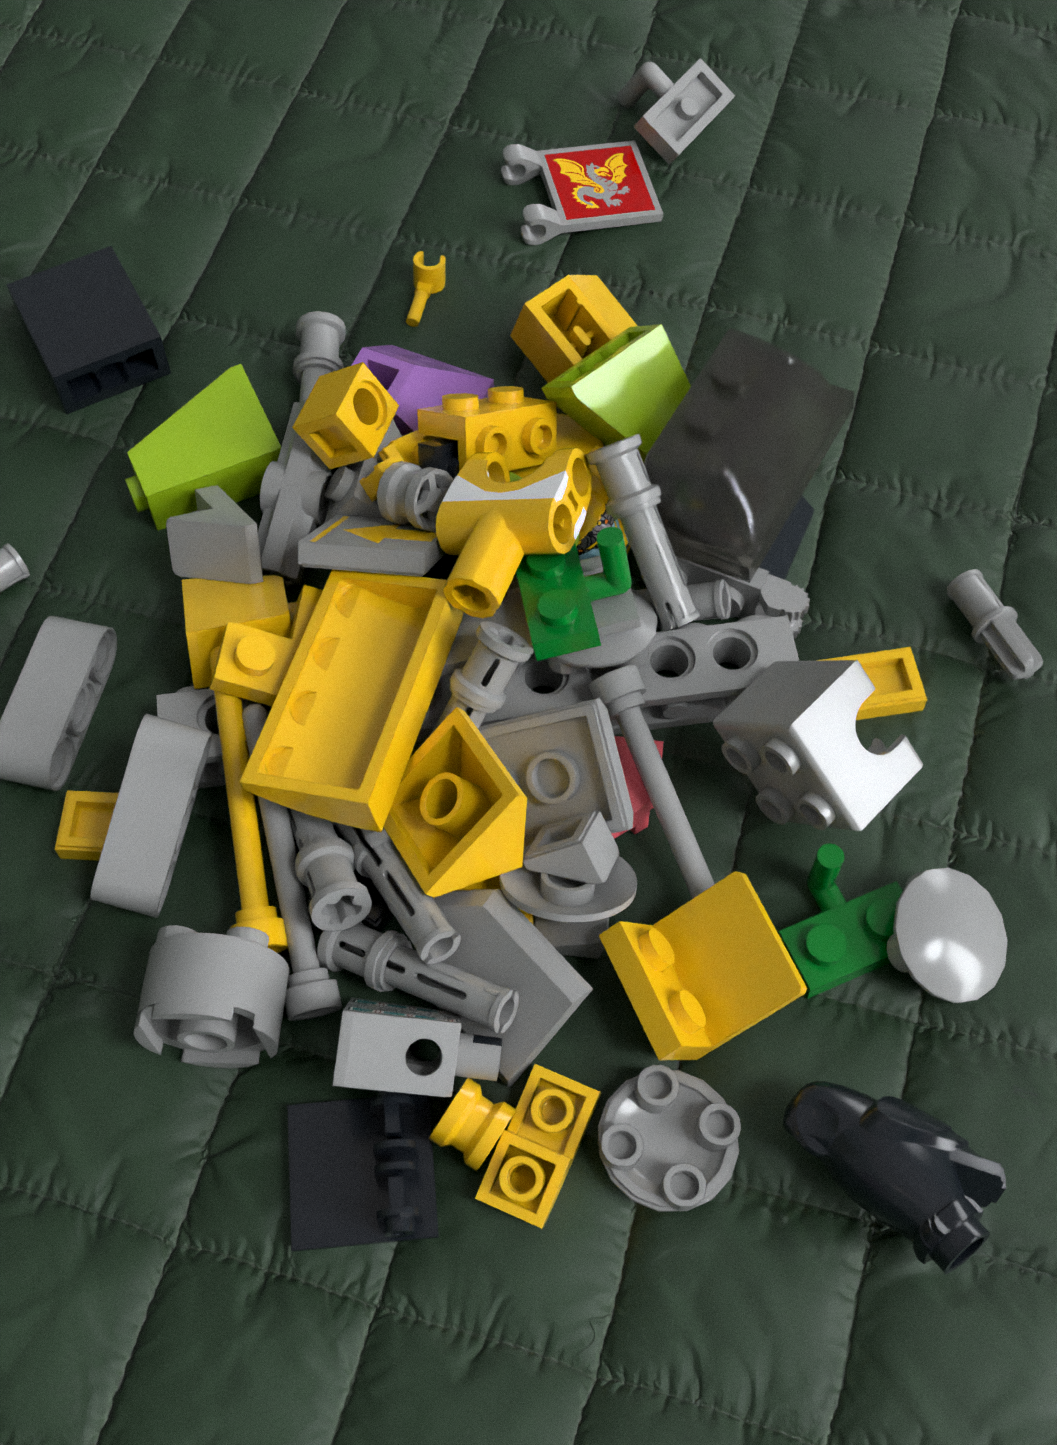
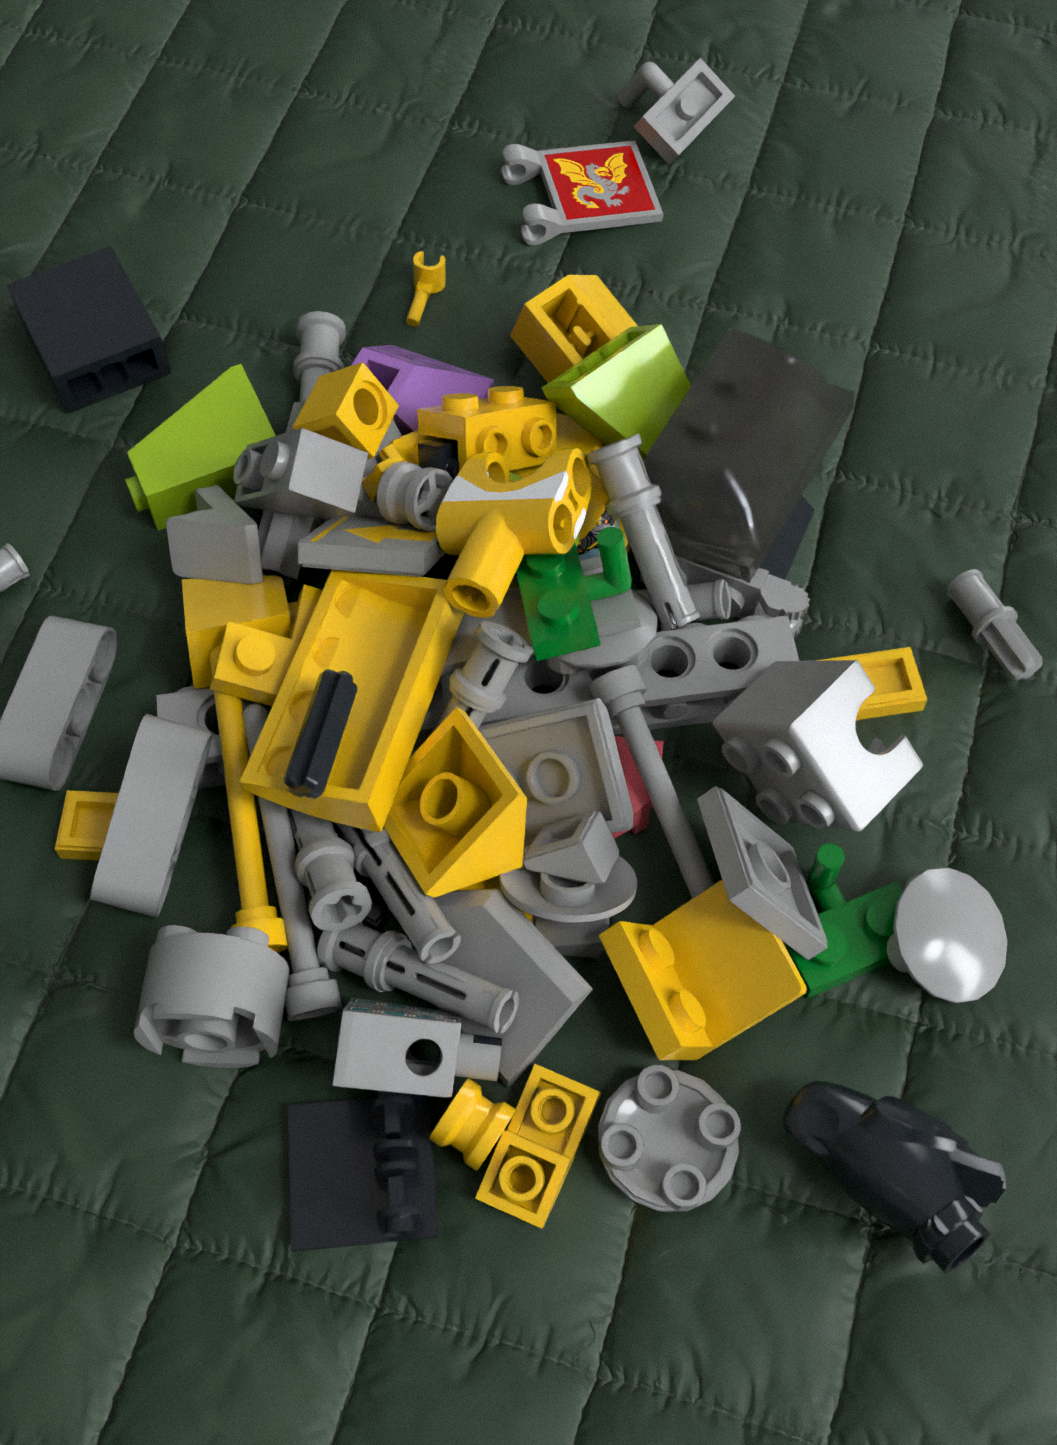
(300, 475): none -> light grey slope
(320, 734): none -> black axle
(761, 873): none -> light grey tile

